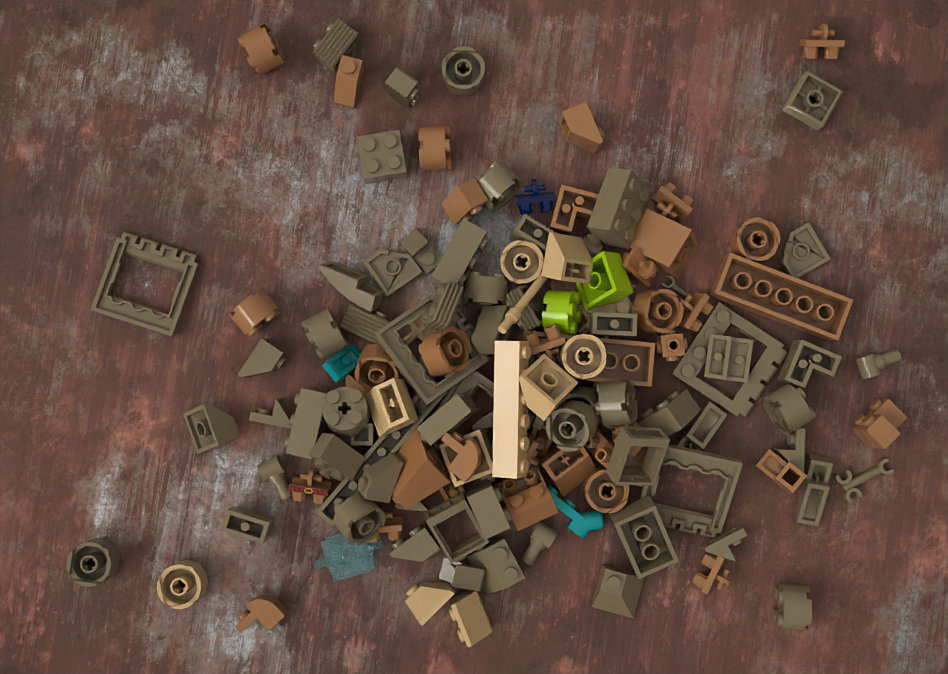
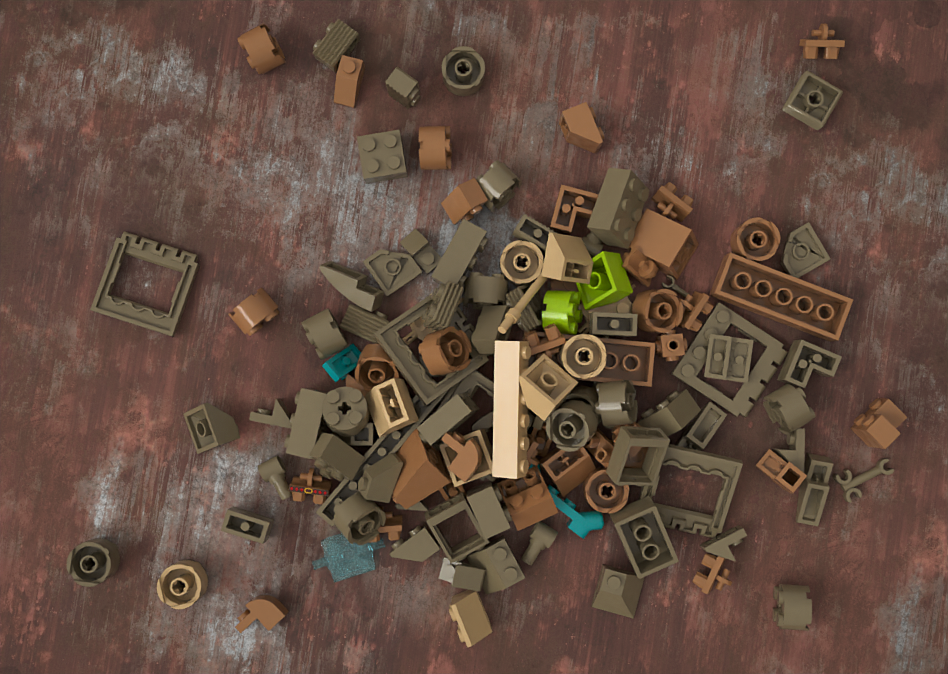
(263, 359): dark tan slope -> none
(428, 599): tan slope -> none
(525, 201): clear blue hips -> none
(872, 364): dark tan pin -> none

